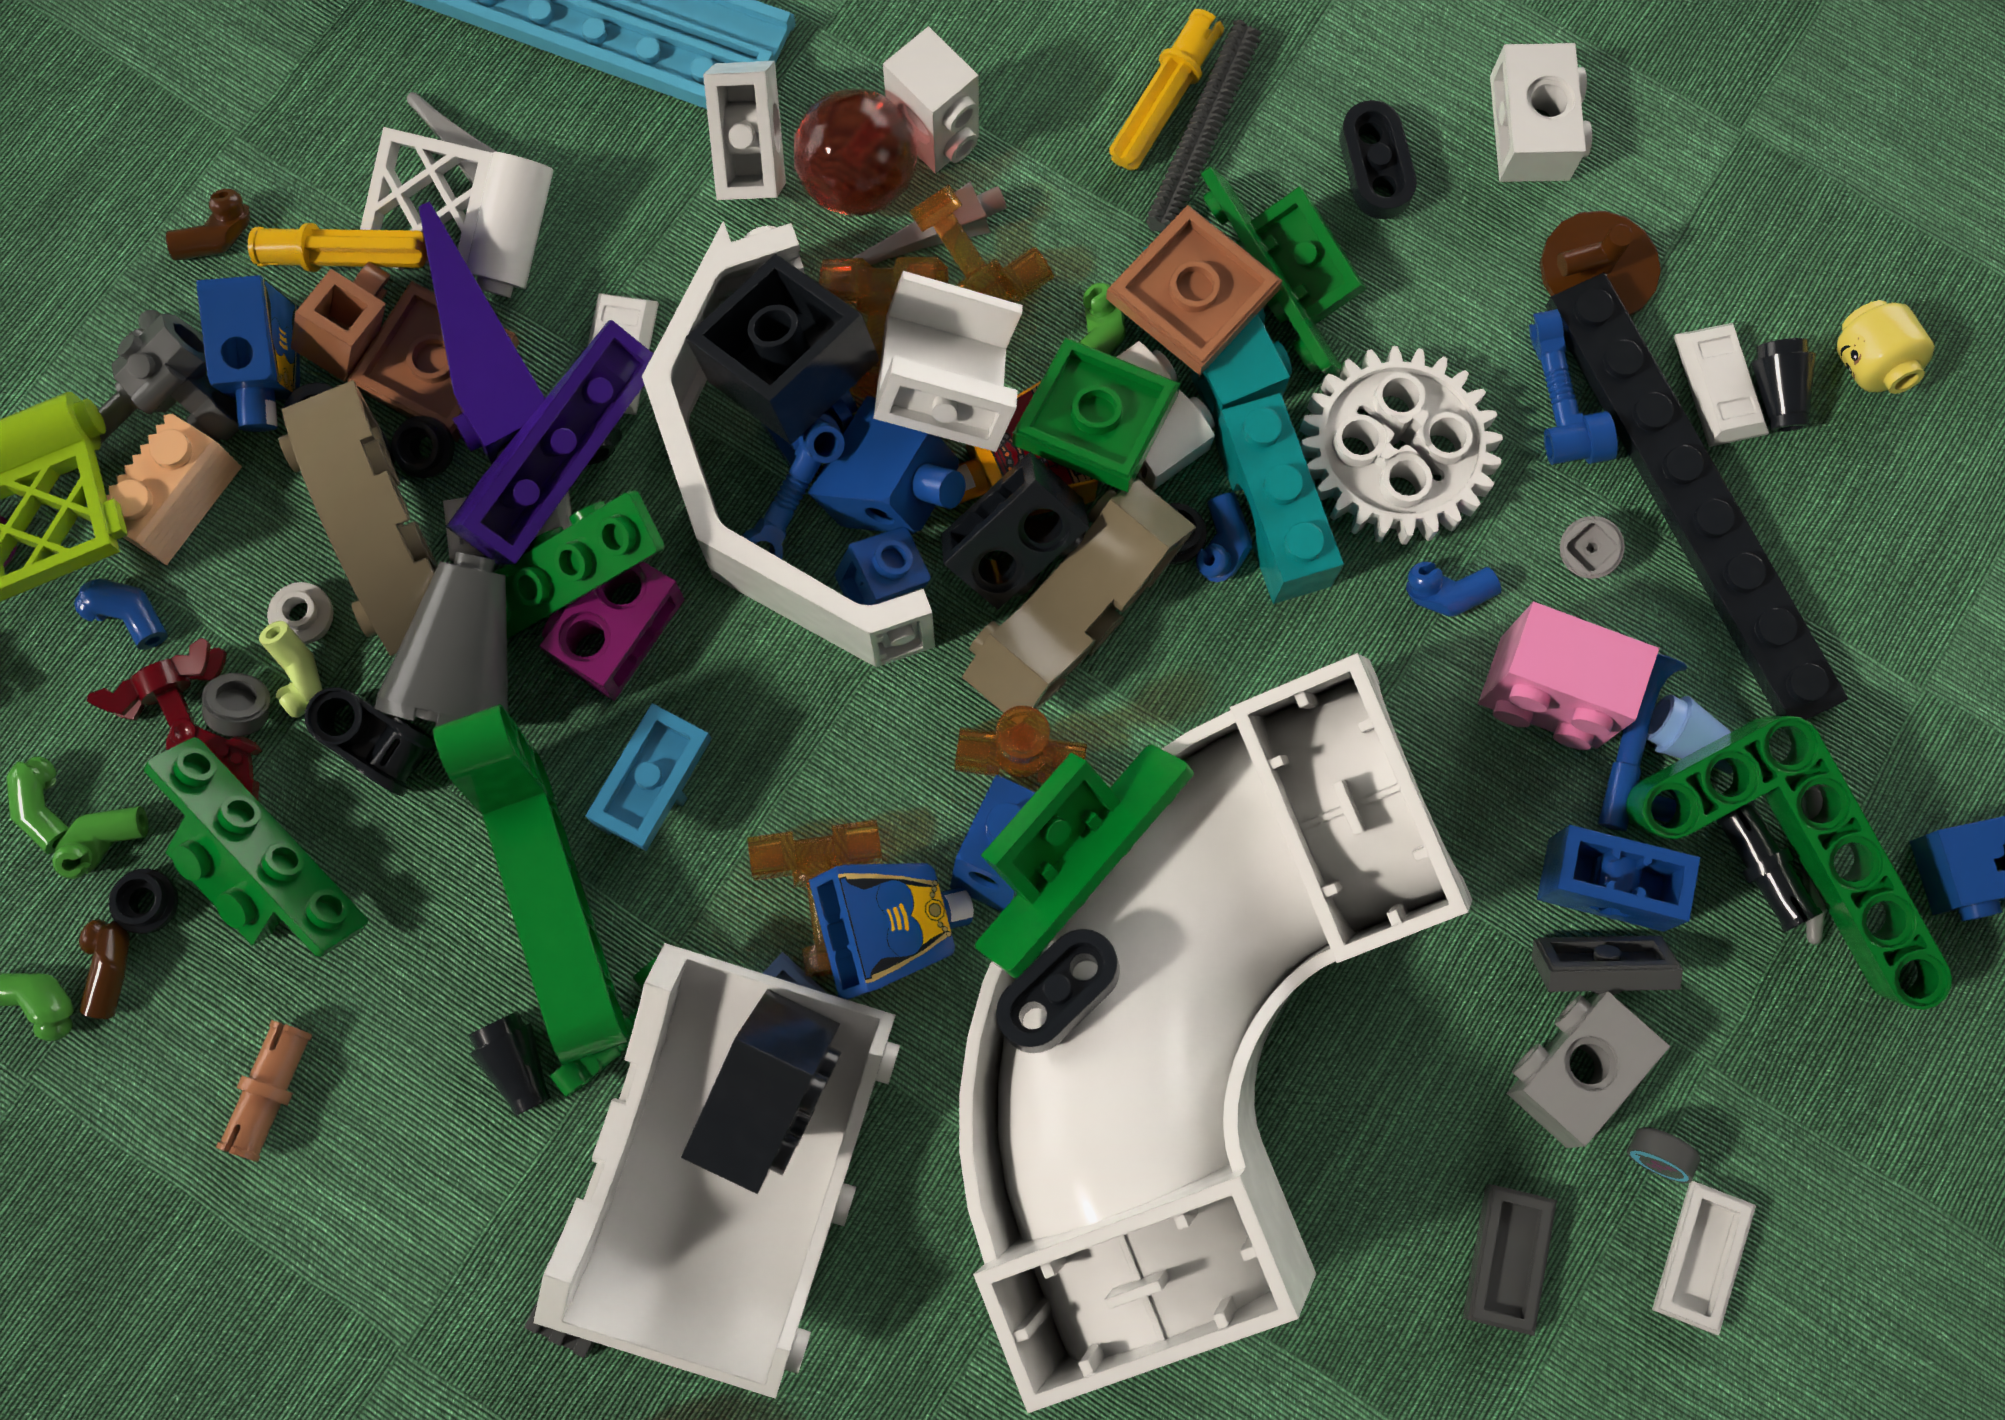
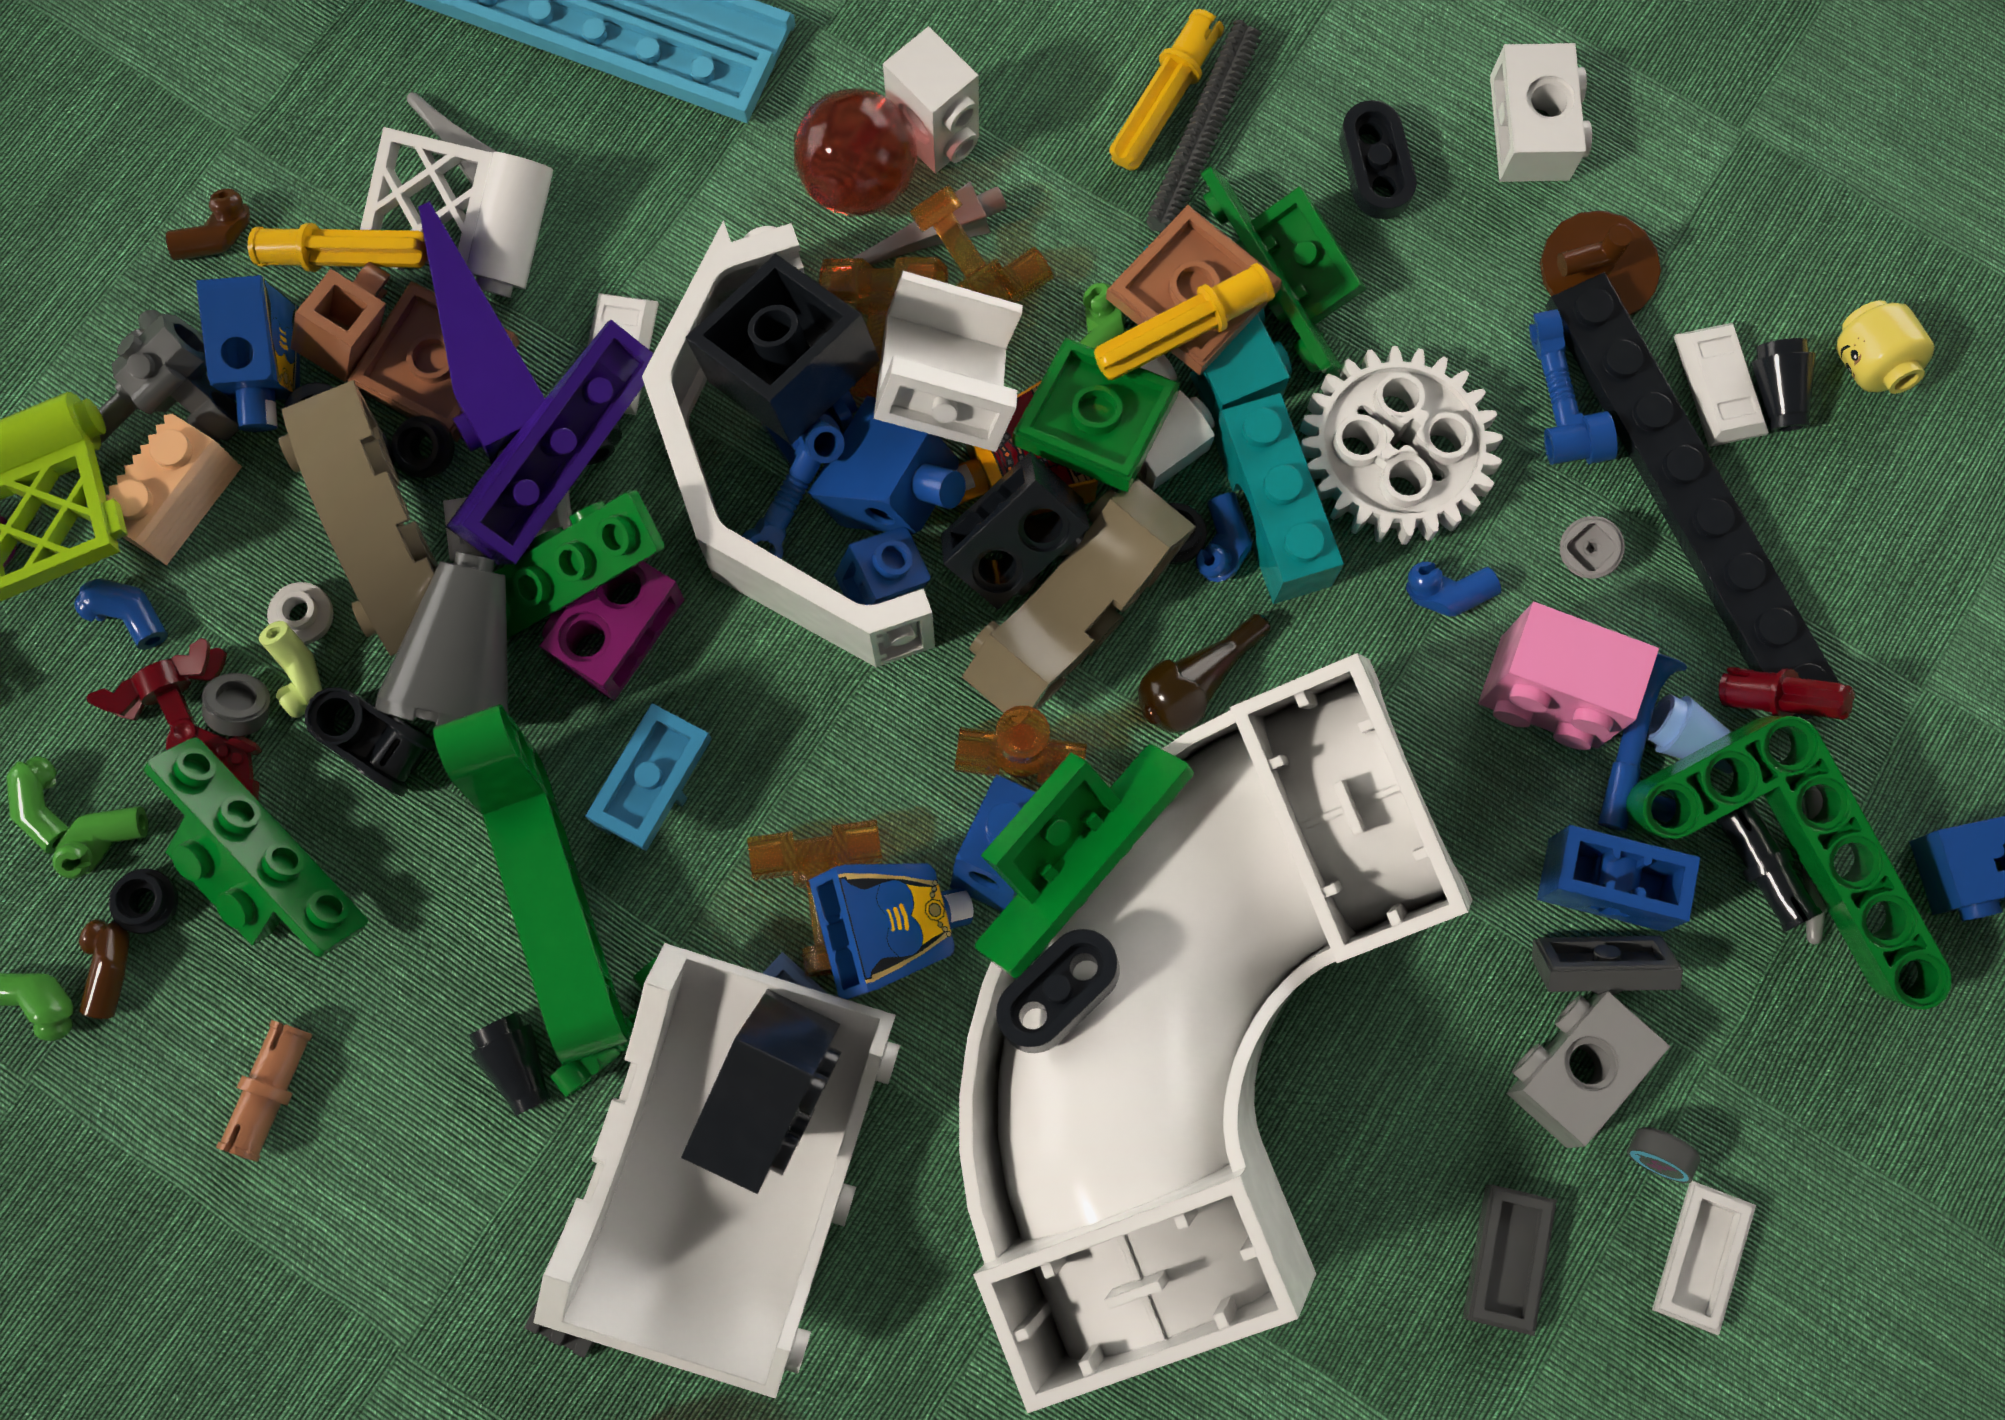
(745, 130): white brick -> none
(1178, 691): none -> dark brown piece
(1185, 322): none -> yellow axle
(1785, 693): none -> dark red axle

